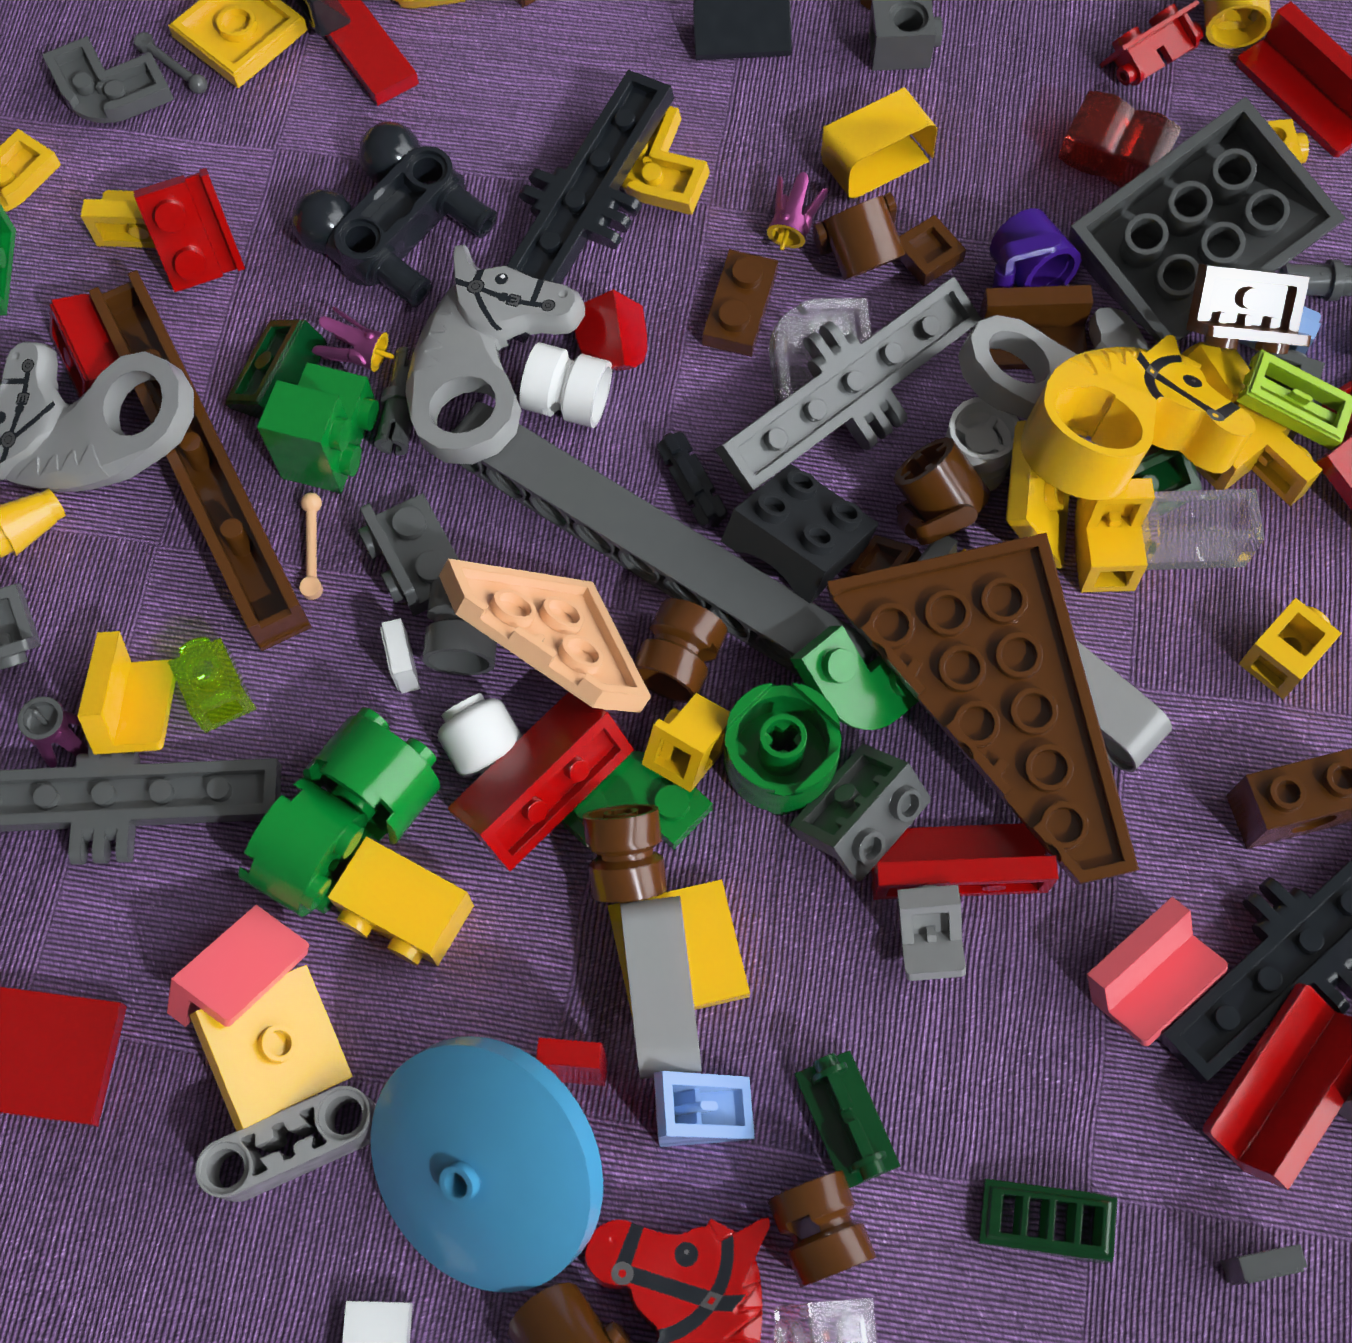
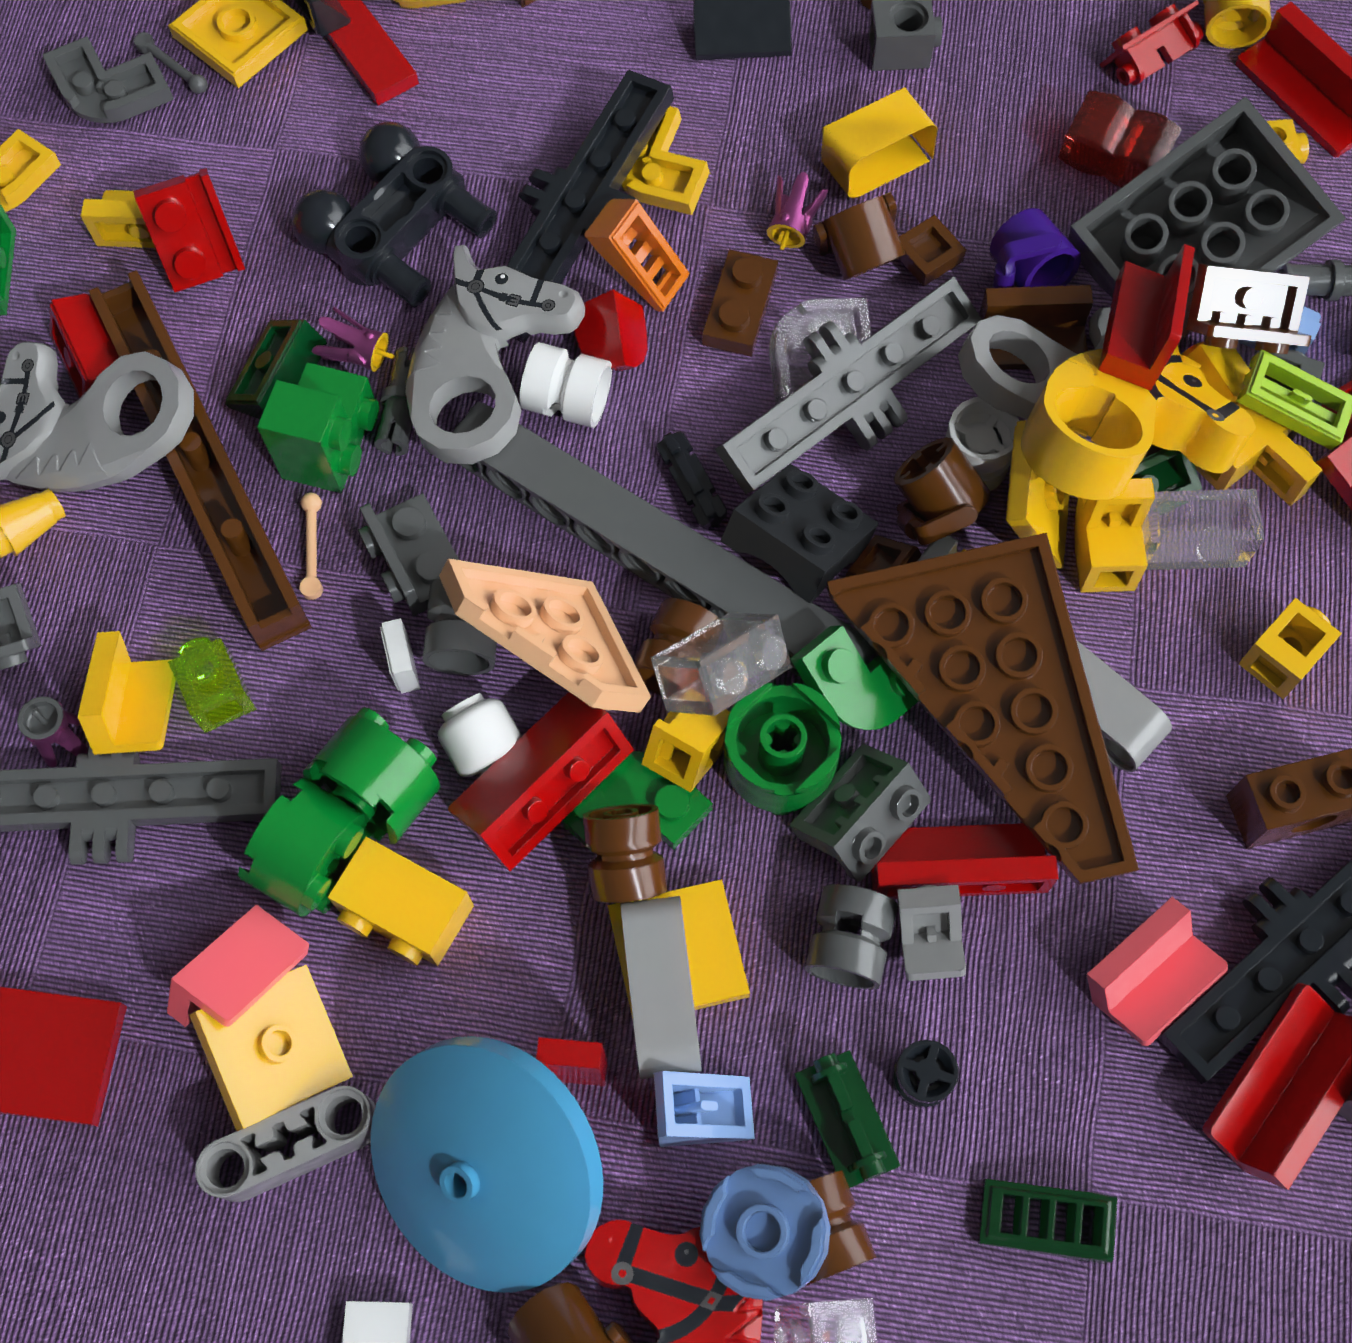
(613, 233): none -> orange slope
(721, 663): none -> clear piece
(765, 1231): none -> medium blue tile
(845, 956): none -> dark grey wheel
(930, 1063): none -> black wheel
(1146, 320): none -> red panel
(1264, 1265): dark grey tile -> none

